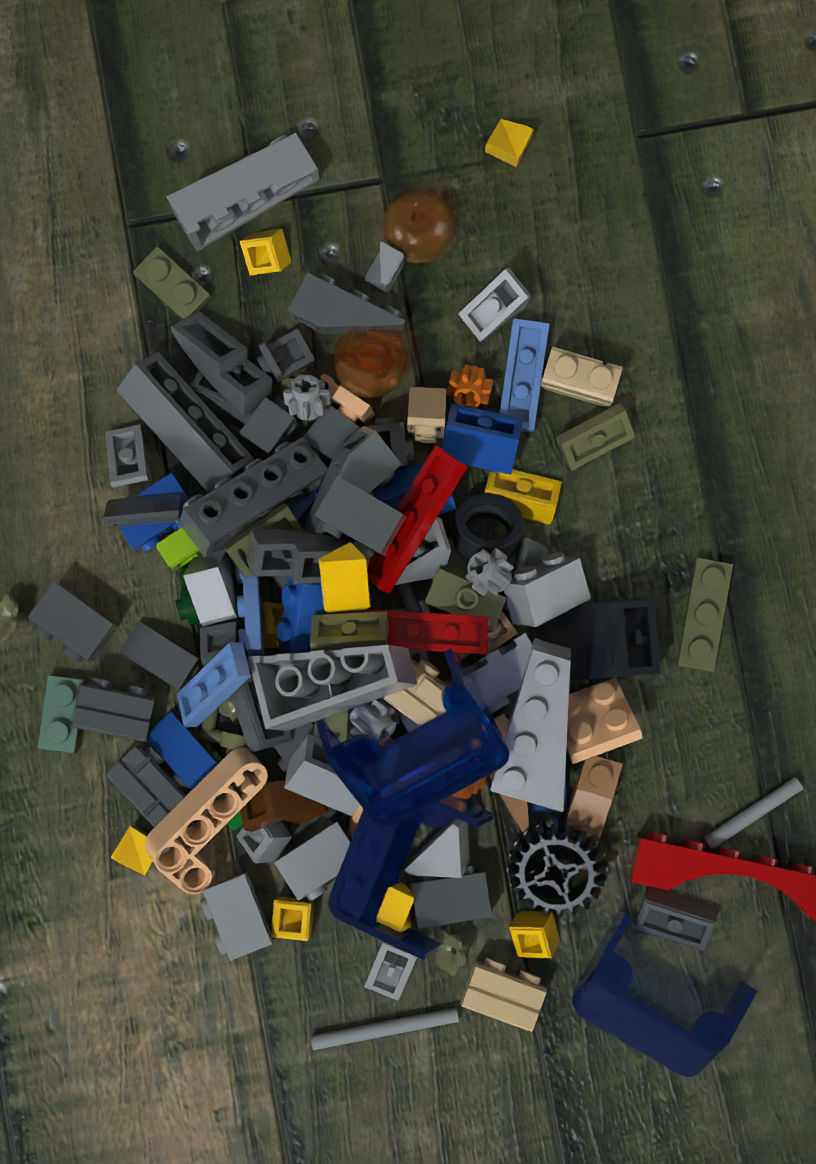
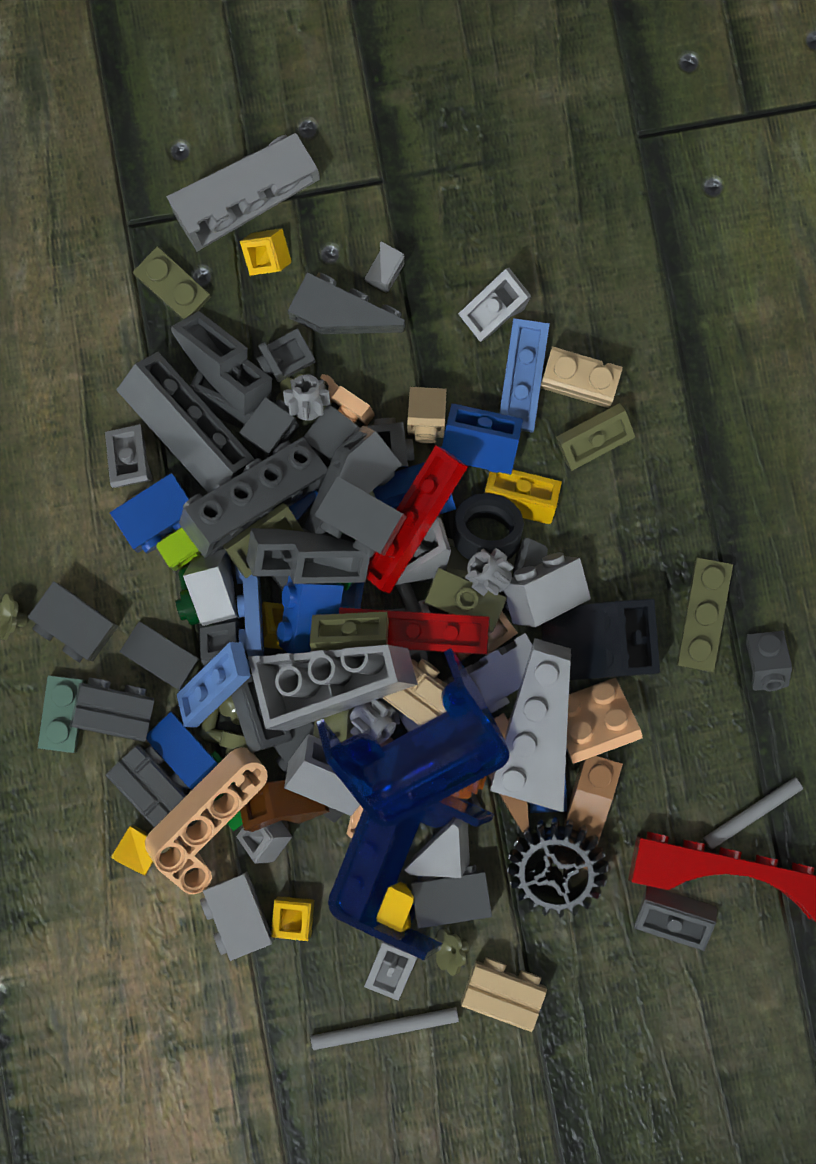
(143, 510): dark grey slope -> none
(315, 862): light grey brick -> none
(344, 580): yellow slope -> none
(370, 363): clear orange cylinder -> none
(418, 241): clear orange cylinder -> none
(470, 386): orange gear -> none
(509, 141): yellow slope -> none
(534, 934): yellow slope -> none
(603, 1002): clear blue windscreen -> none
(769, 660): none -> dark grey bracket

